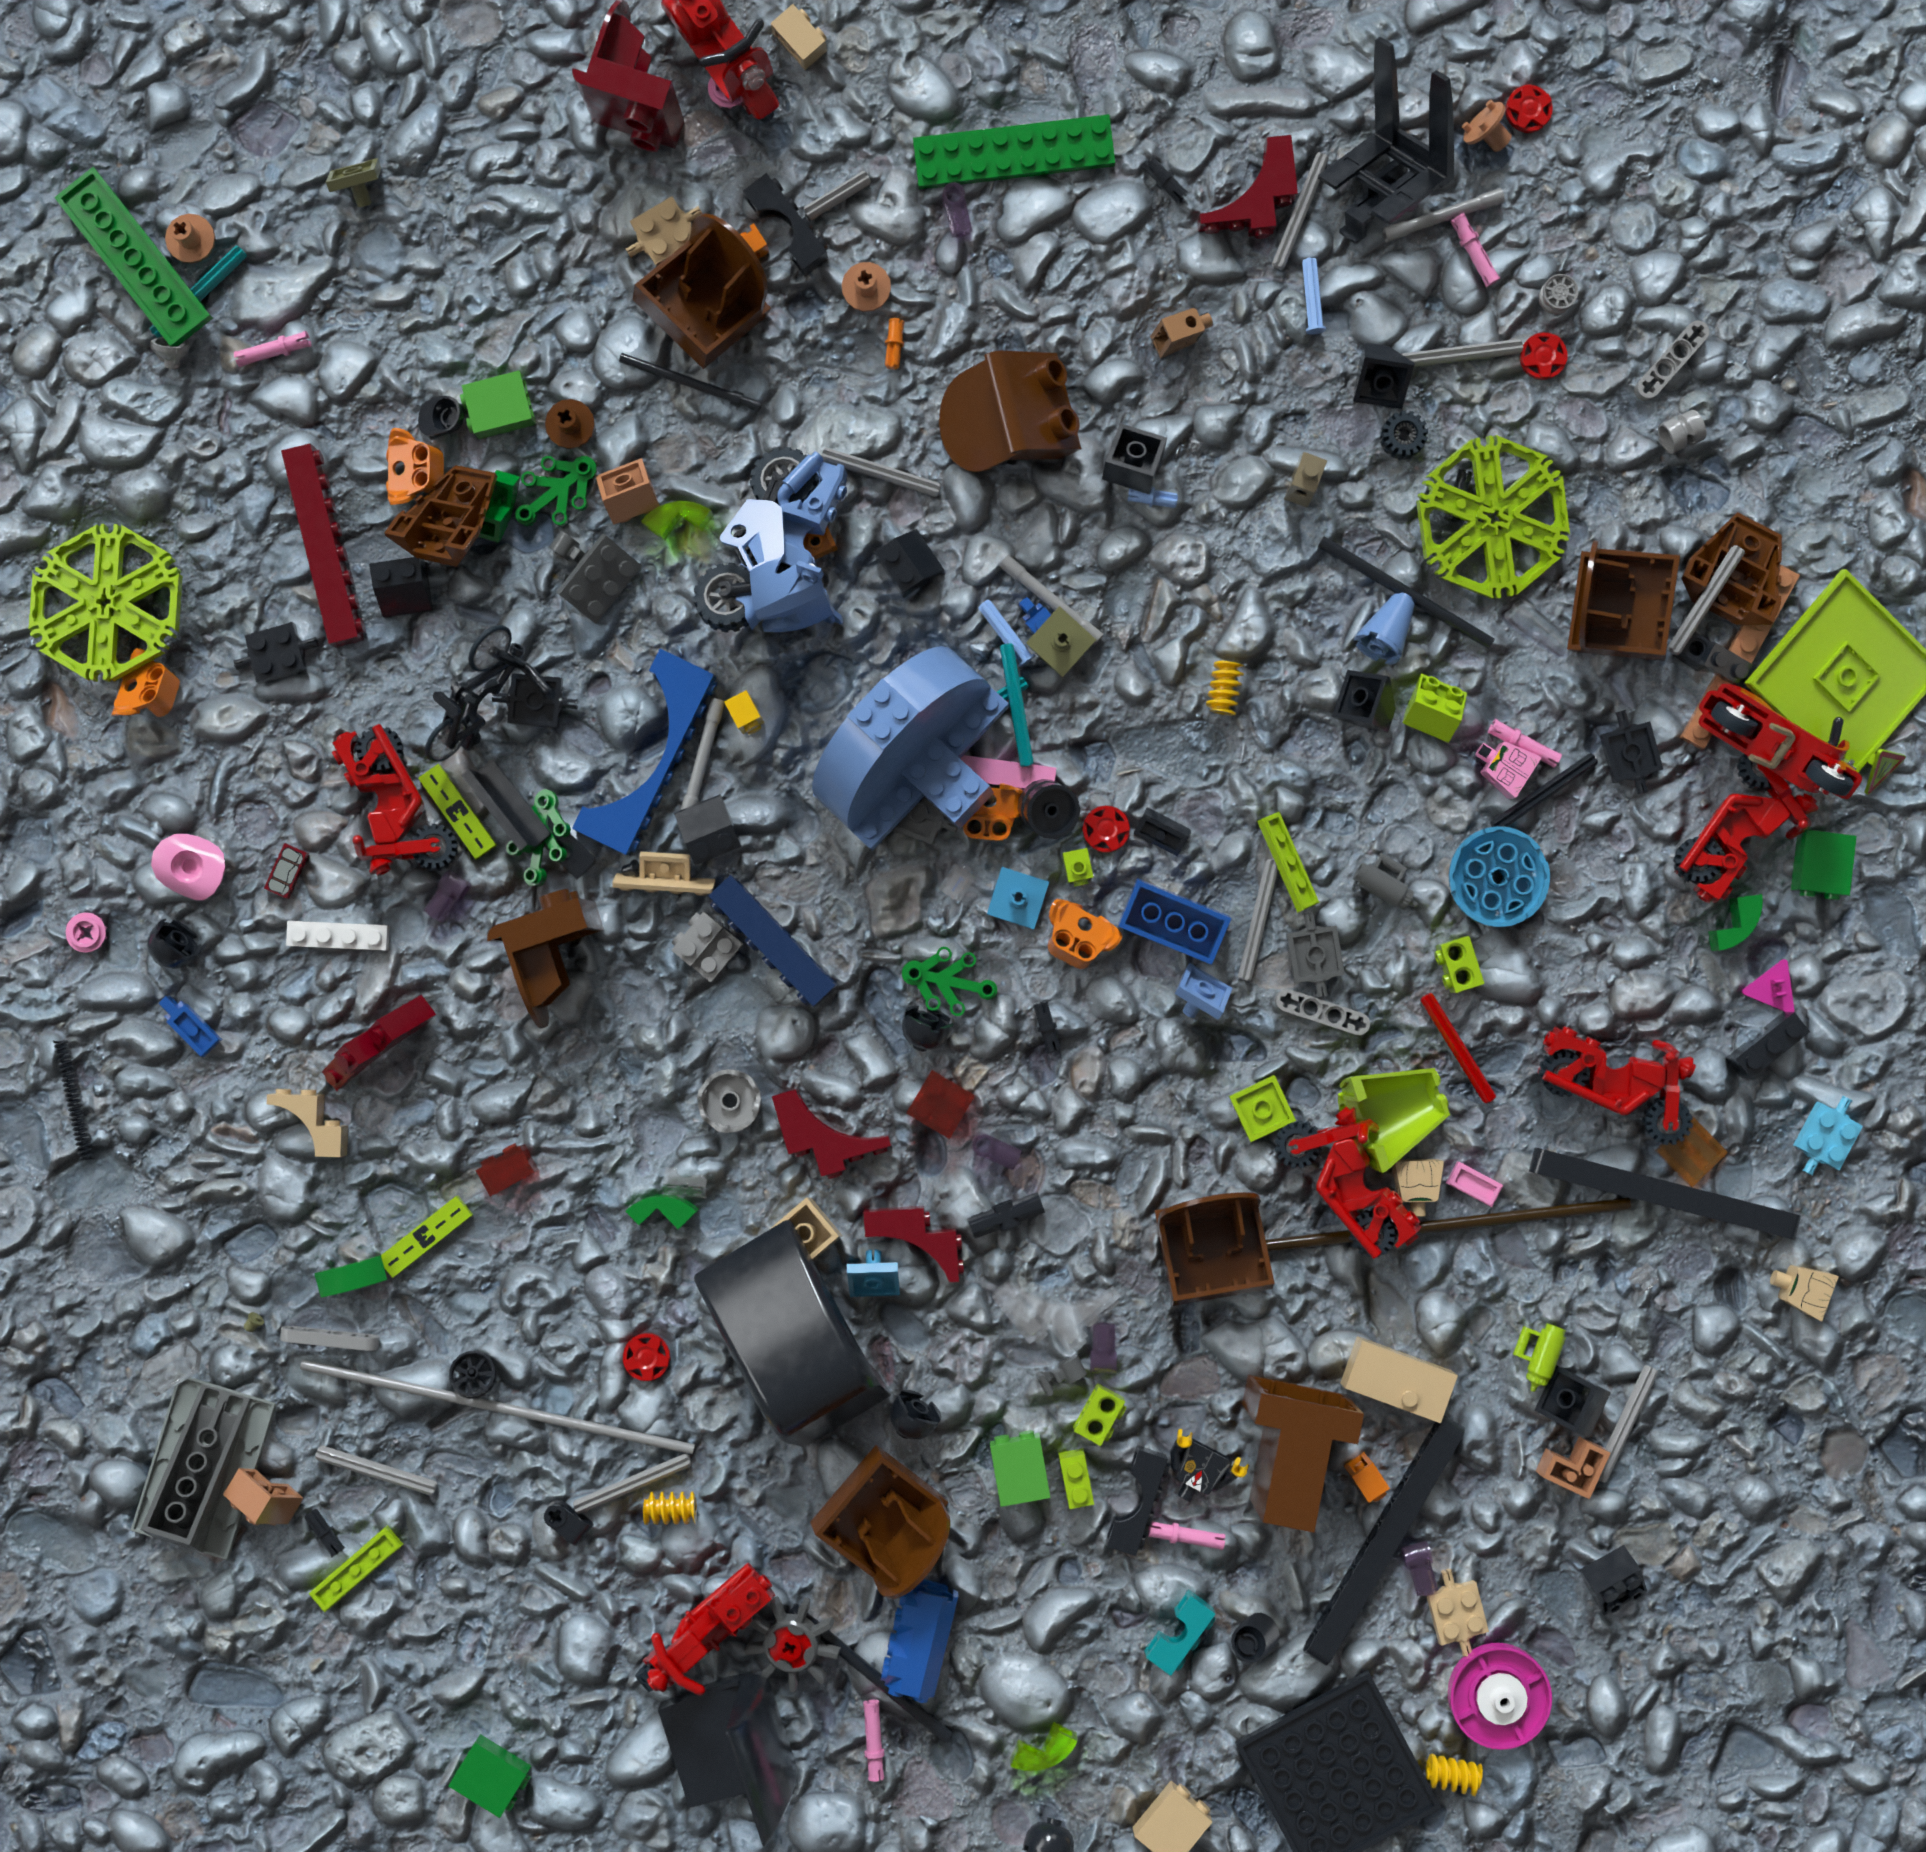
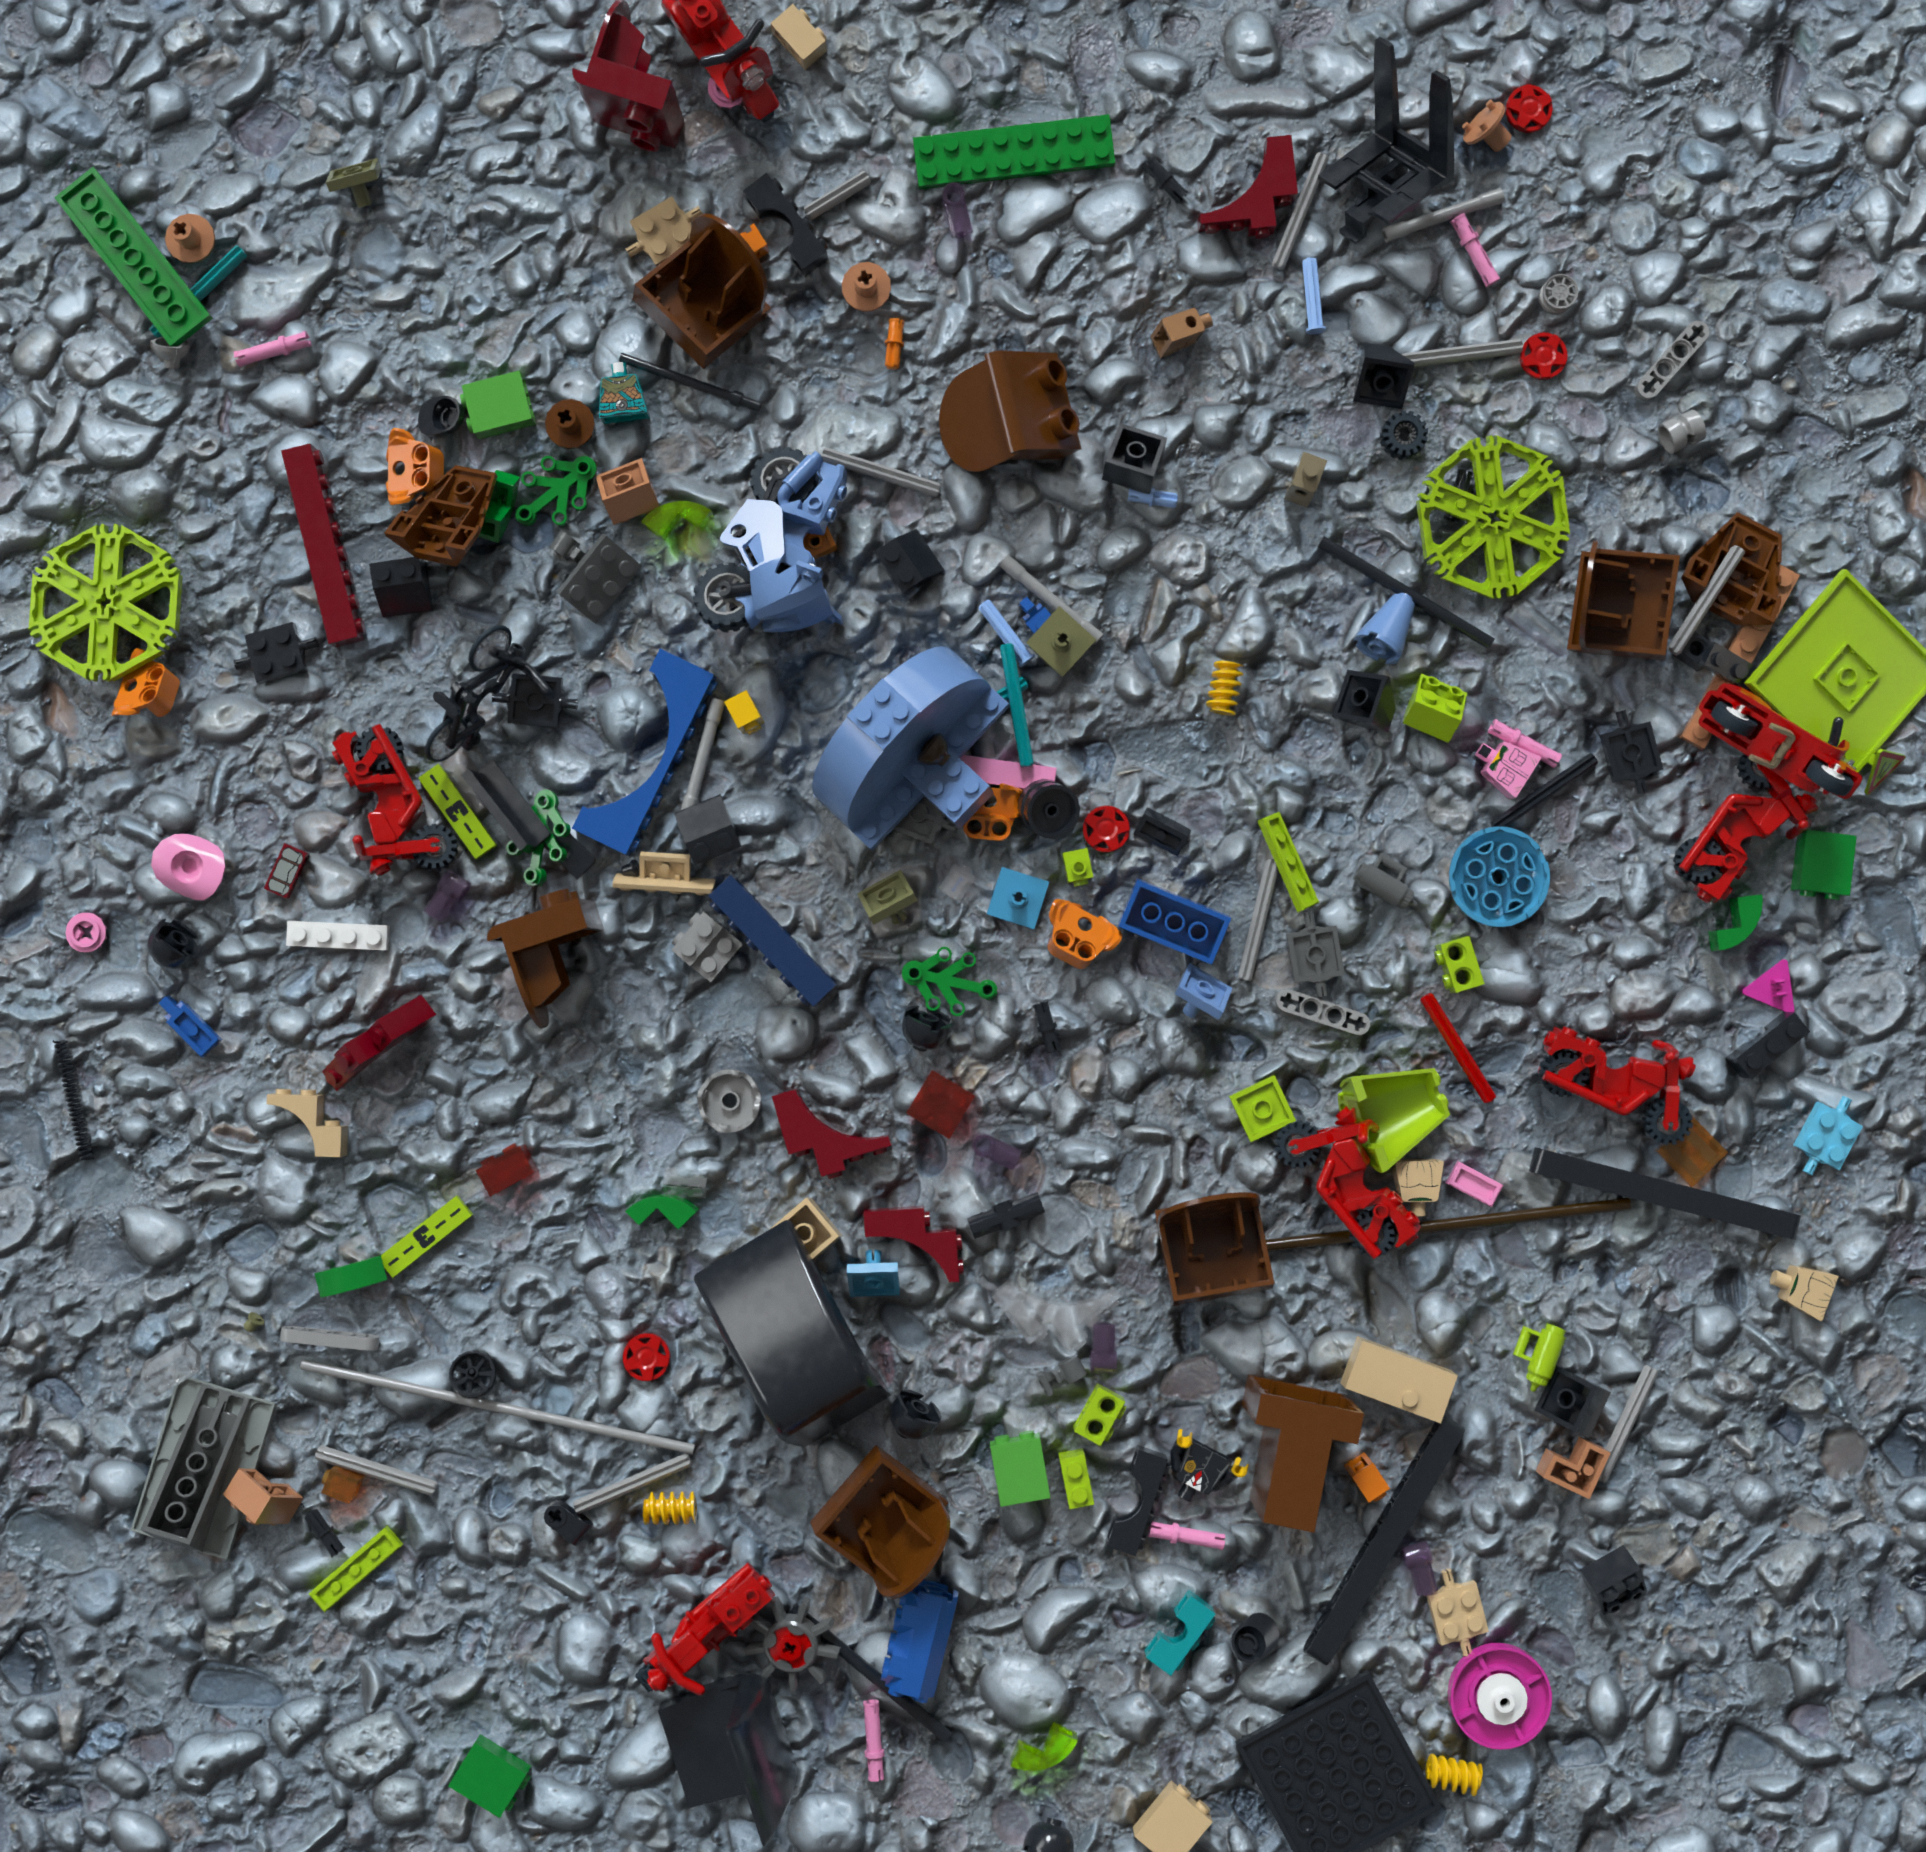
(342, 1484): none -> clear orange brick
(621, 397): none -> torso
(888, 898): none -> olive tile
(934, 751): none -> dark brown brick

